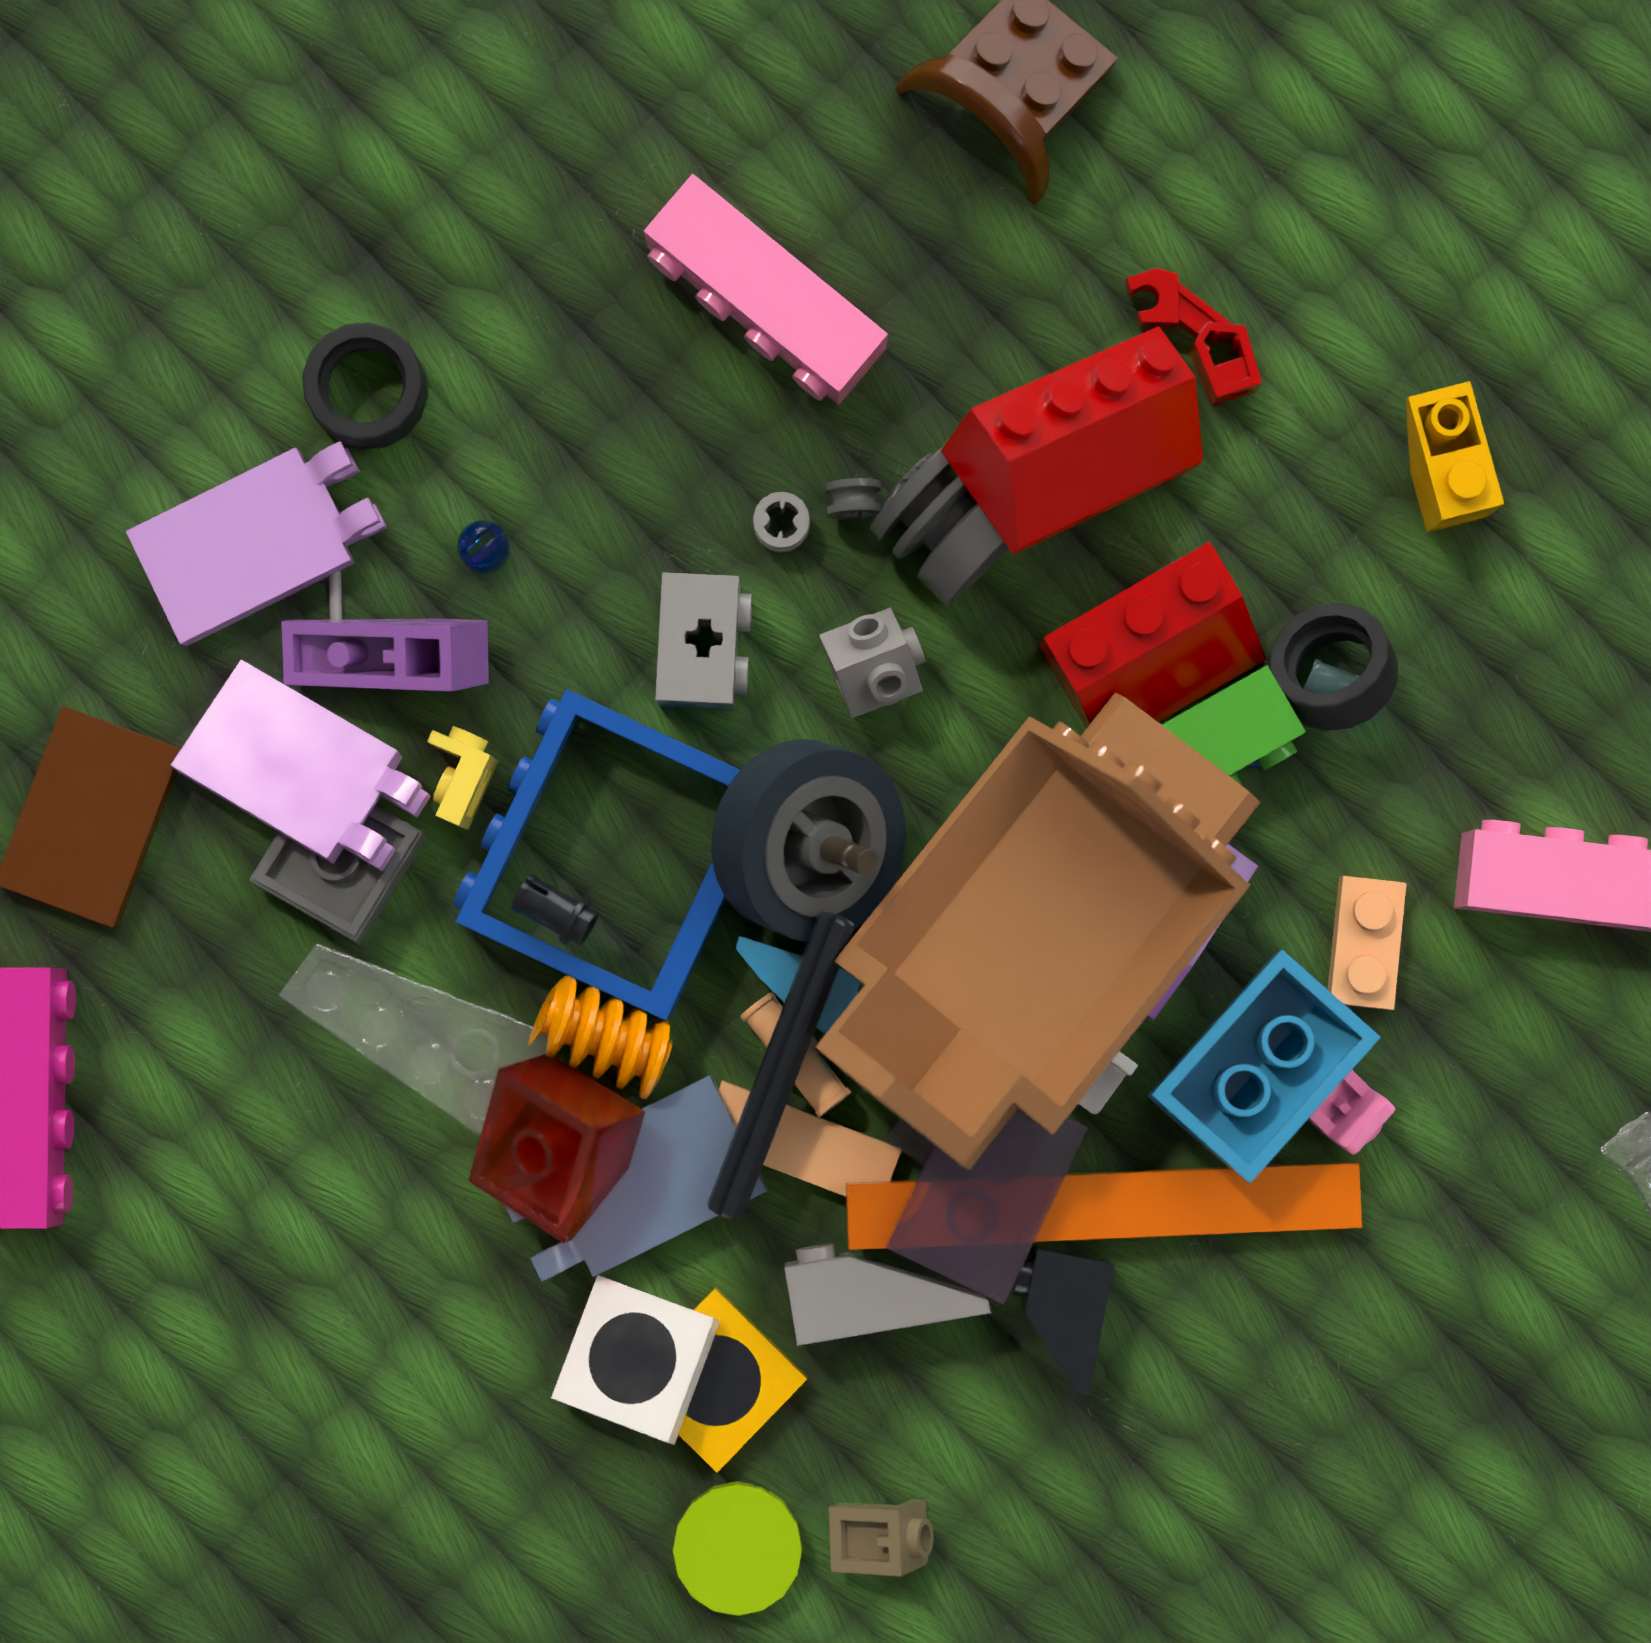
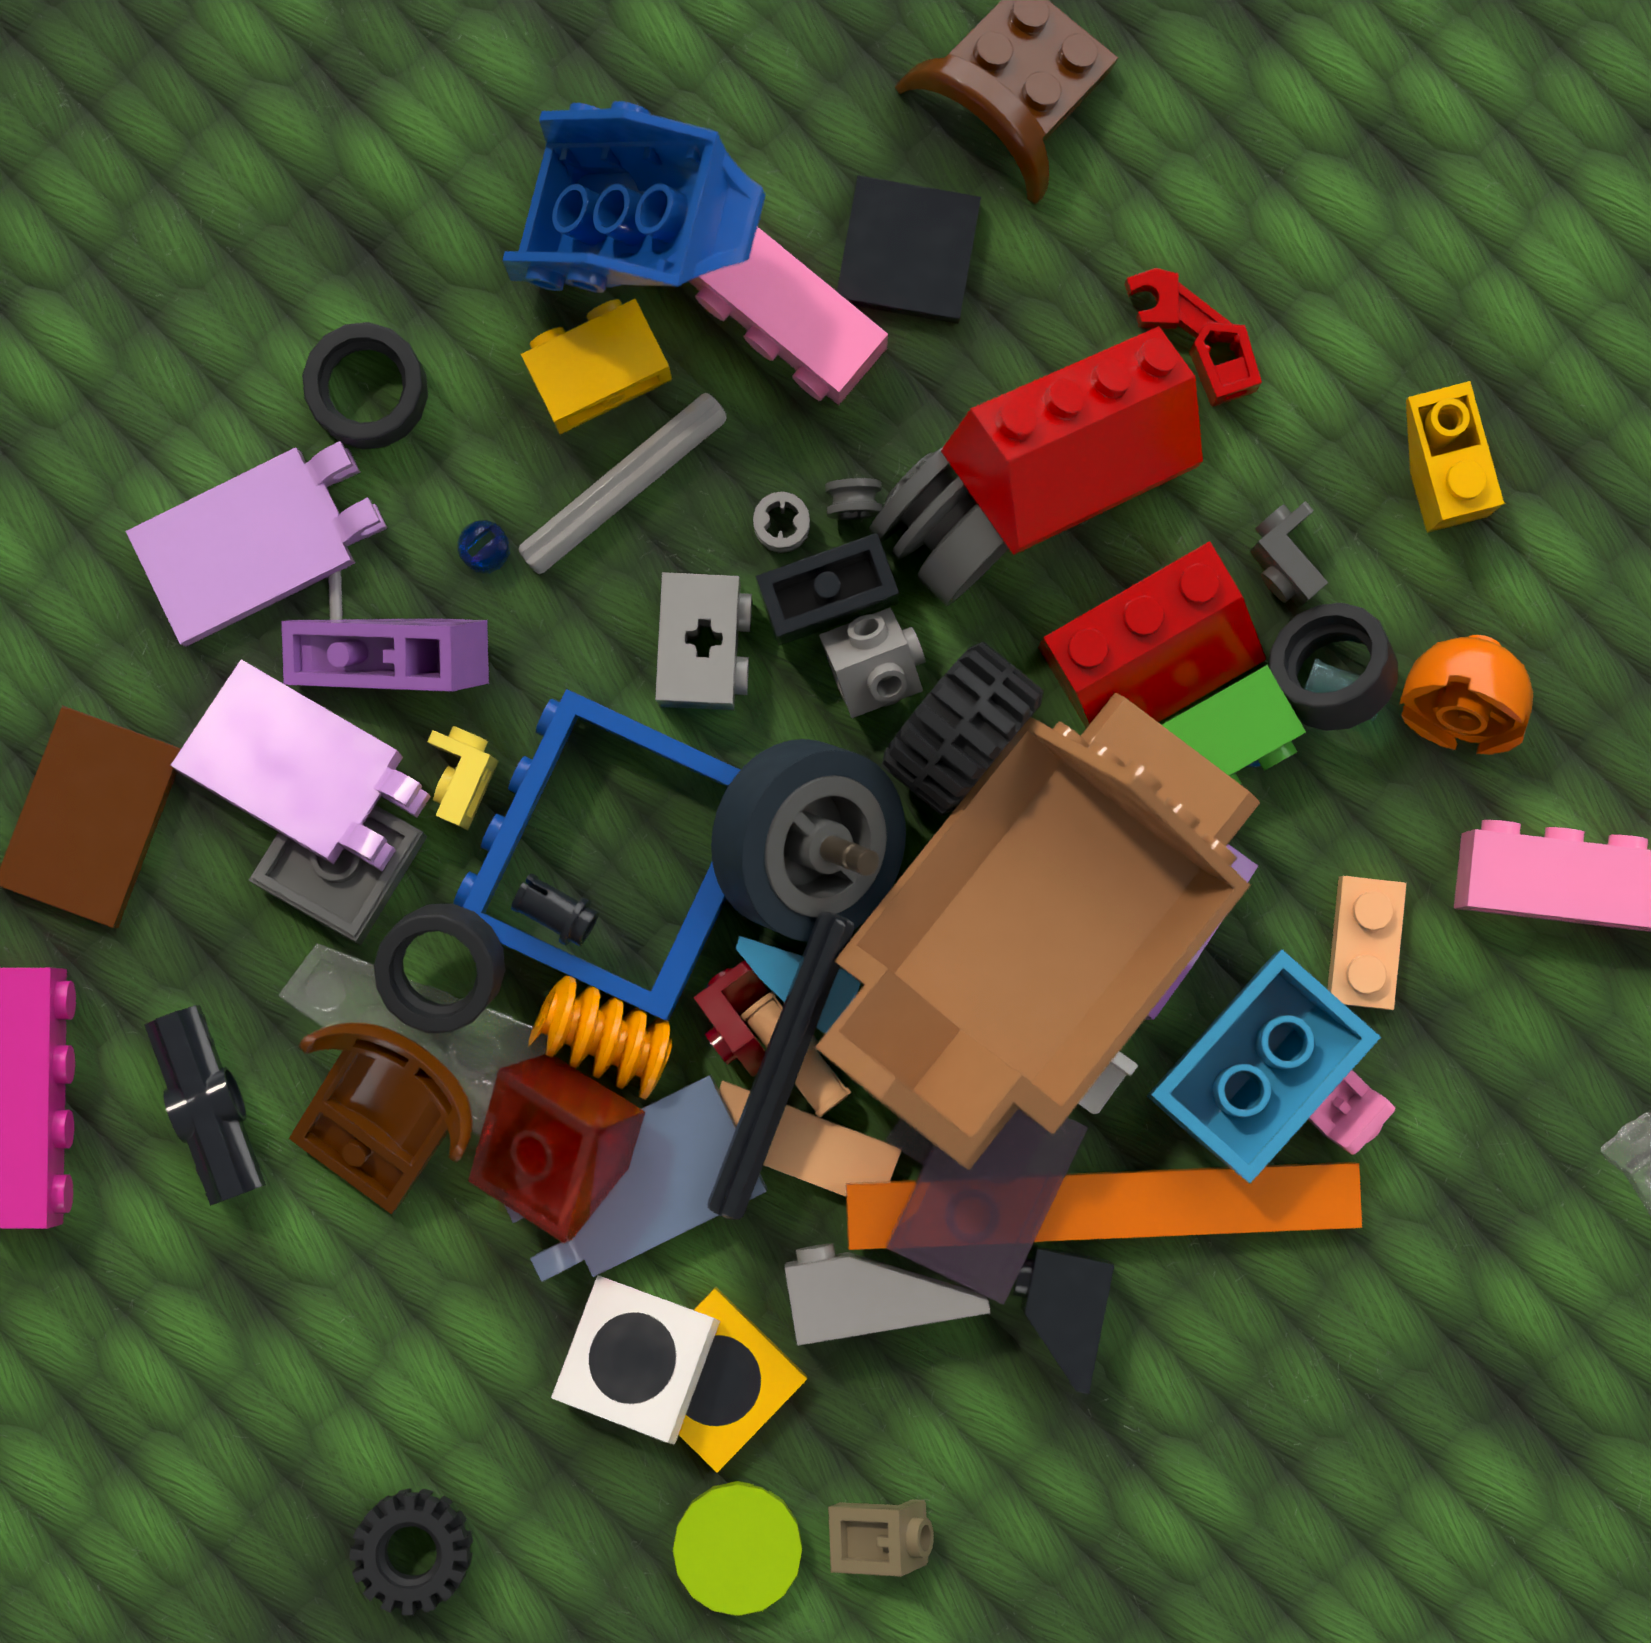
(204, 1104): none -> black piece
(379, 1574): none -> black tyre
(381, 1110): none -> reddish brown piece
(411, 1006): none -> black tyre
(596, 364): none -> yellow brick
(622, 483): none -> light grey axle
(632, 202): none -> blue slope
(723, 1003): none -> dark red bracket
(827, 589): none -> black brick
(908, 249): none -> black tile
(961, 727): none -> black tyre
(1286, 567): none -> dark grey bracket
(1469, 693): none -> orange cylinder

